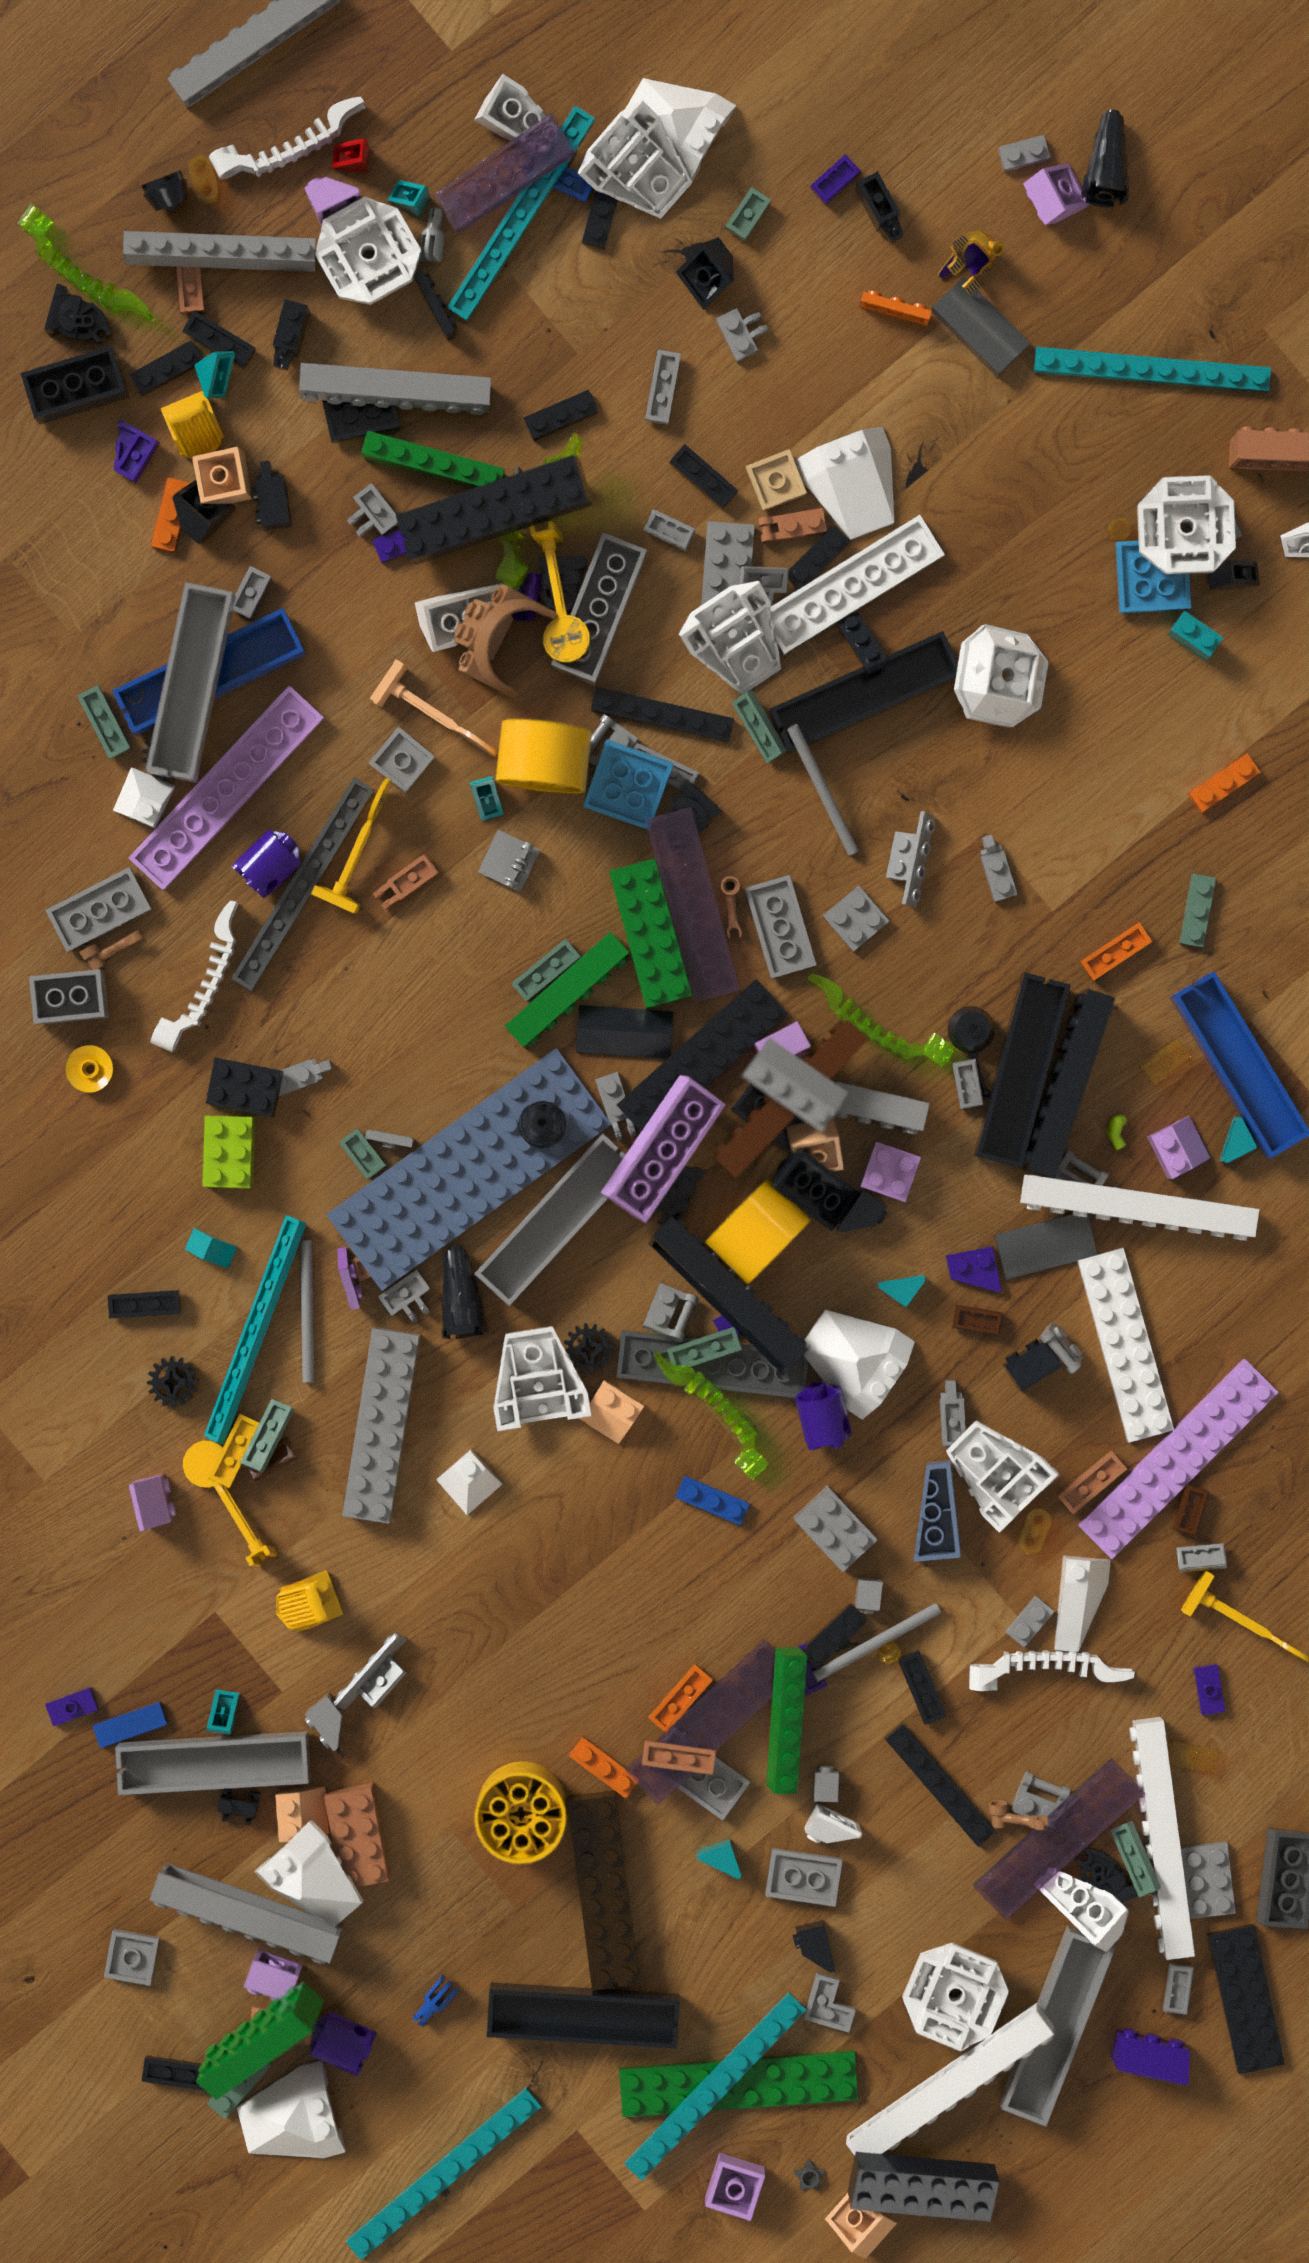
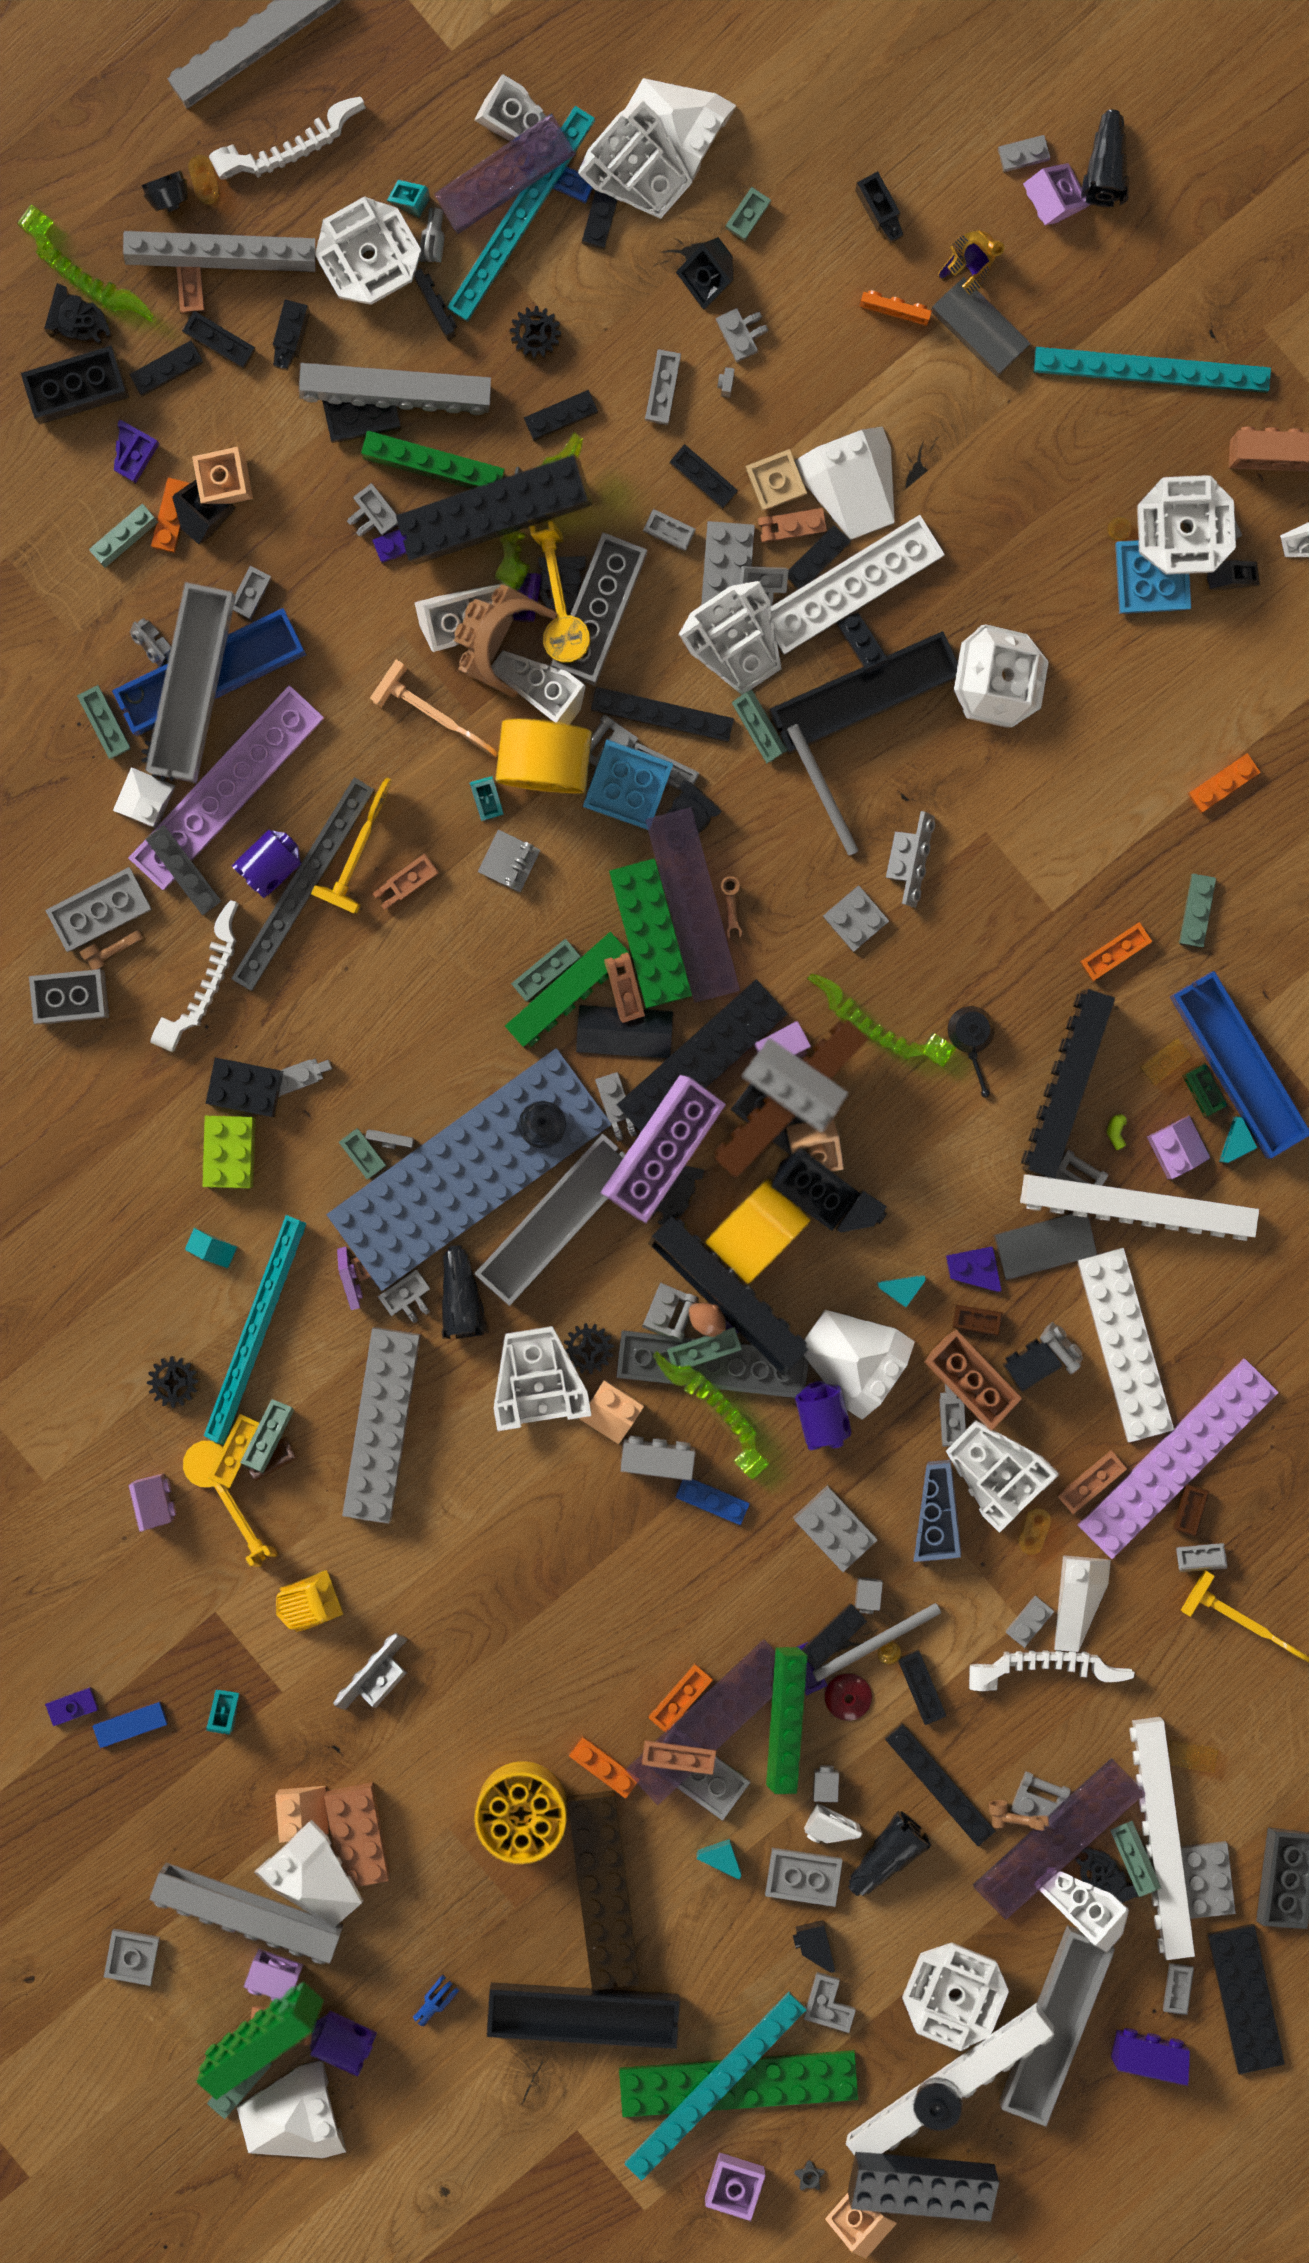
(77, 1068): yellow dish -> none
(123, 535): none -> sand green plate
(144, 634): none -> light grey hinge
(144, 1304): black plate -> none
(171, 2072): black plate -> none
(183, 870): none -> dark grey plate
(193, 425): yellow piece -> none
(213, 1763): light grey piece -> none
(215, 373): teal slope -> none
(238, 1807): black piece -> none
(272, 499): black hinge -> none
(307, 1311): light grey piece -> none
(327, 1721): light grey slope -> none
(330, 196): lavender slope -> none
(352, 156): red slope -> none
(402, 760): light grey plate -> none
(443, 2173): teal plate -> none
(469, 1481): white slope -> none
(529, 339): none -> black gear
(545, 687): none -> white wedge
(624, 988): none -> nougat plate
(658, 1458): none -> light grey brick
(707, 1319): none -> nougat hat
(725, 382): none -> light grey plate
(780, 926): light grey plate -> none
(835, 179): dark purple plate -> none
(842, 1686): none -> dark red dish
(883, 1108): light grey brick -> none
(889, 1171): lavender brick -> none
(891, 1853): none -> black cone
(938, 2104): none -> black piece
(967, 1084): light grey plate -> none
(972, 1379): none -> nougat slope
(997, 870): light grey hinge -> none
(1022, 1070): black piece -> none
(1195, 636): teal brick -> none
(1204, 1090): none -> dark green hinge
(1209, 1689): dark purple plate -> none

